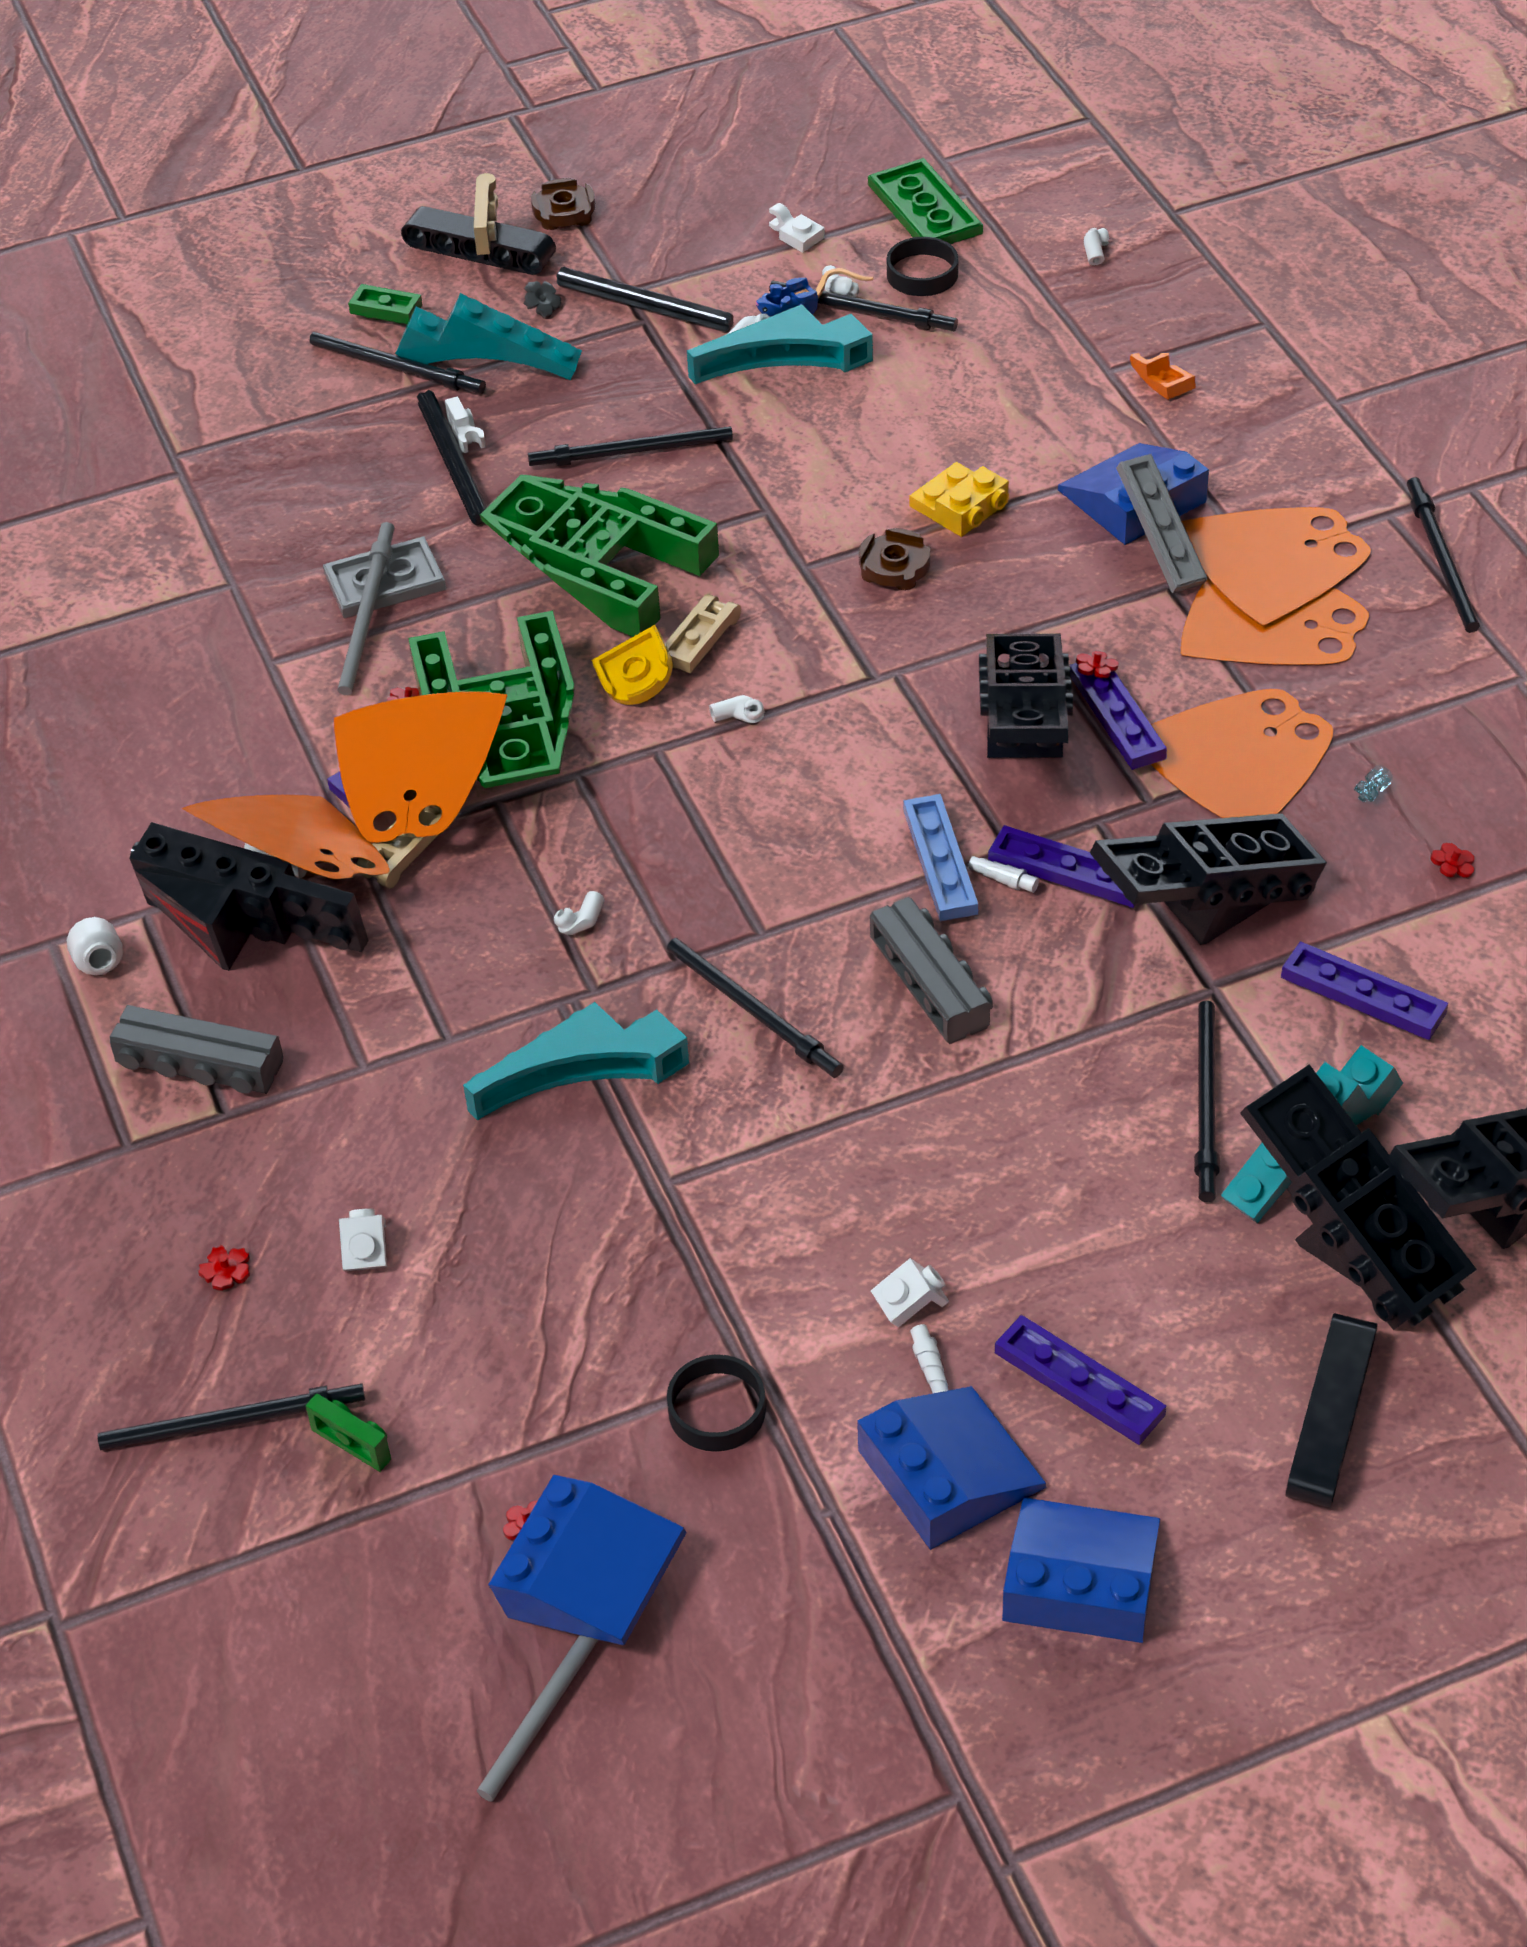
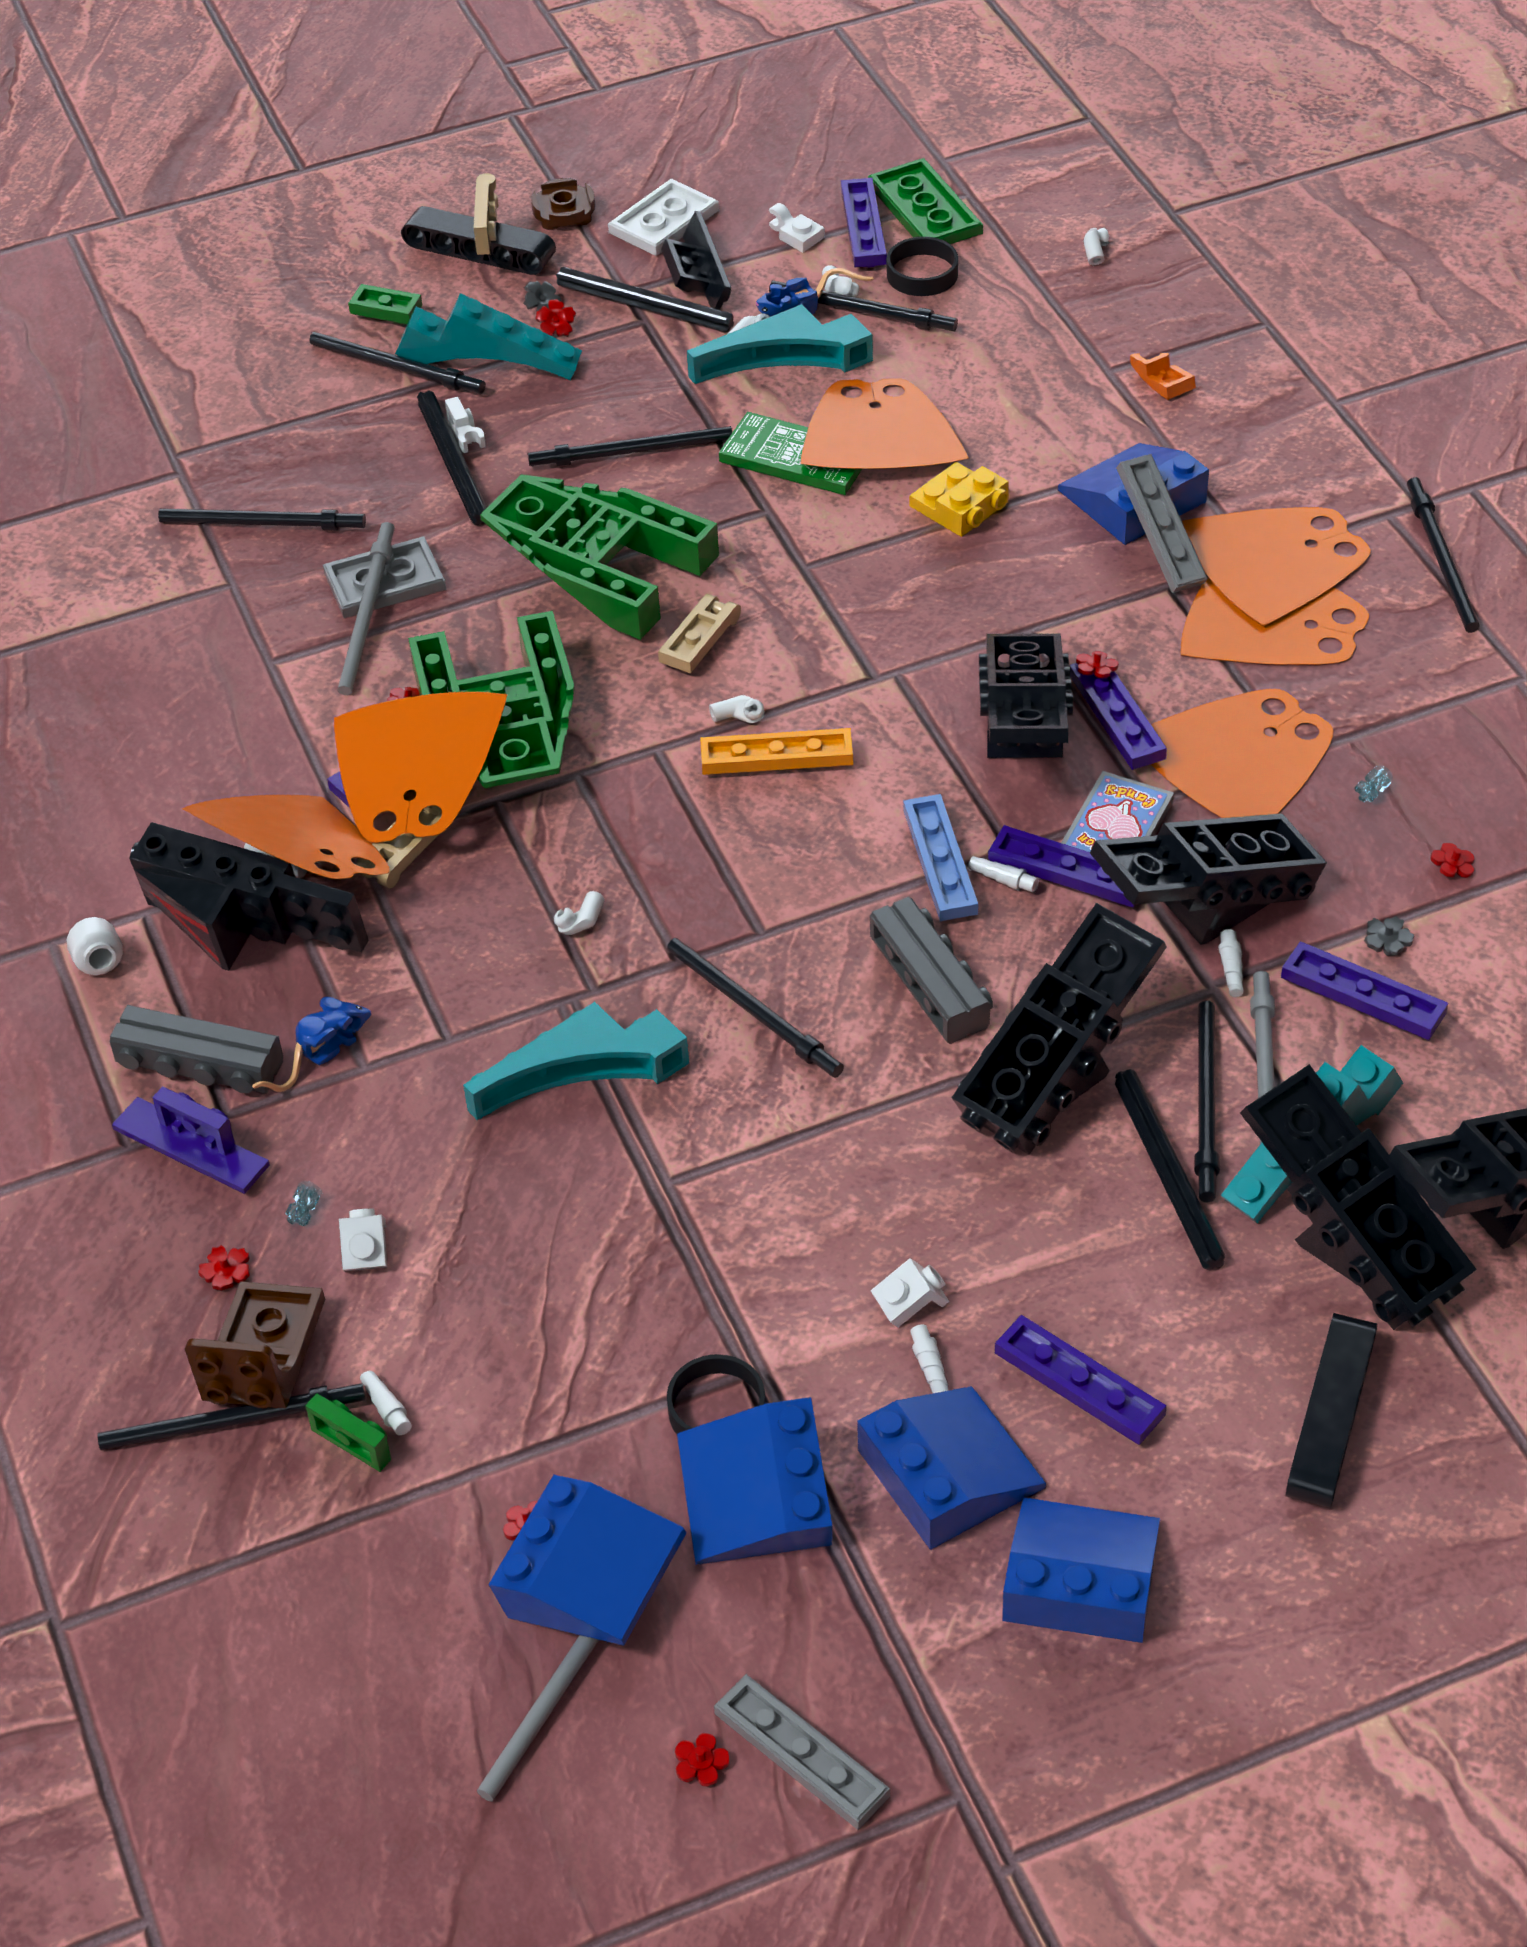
(191, 1136): none -> dark purple bracket
(258, 1346): none -> reddish brown bracket
(306, 1199): none -> clear light blue piece
(321, 1034): none -> blue animal
(327, 519): none -> black bar
(386, 1403): none -> white animal
(556, 318): none -> red plant
(635, 668): yellow tile -> none
(661, 216): none -> white tile
(697, 264): none -> black bracket
(700, 1761): none -> red plant
(755, 1483): none -> blue slope
(776, 450): none -> tile
(776, 751): none -> light orange plate
(802, 1751): none -> light grey tile
(863, 222): none -> dark purple plate
(878, 563): reddish brown plate -> none
(897, 435): none -> orange piece
(1056, 1032): none -> black wedge
(1118, 810): none -> tile
(1170, 1170): none -> black axle
(1232, 961): none -> white animal
(1263, 1010): none -> light grey bar
(1388, 936): none -> dark grey plant

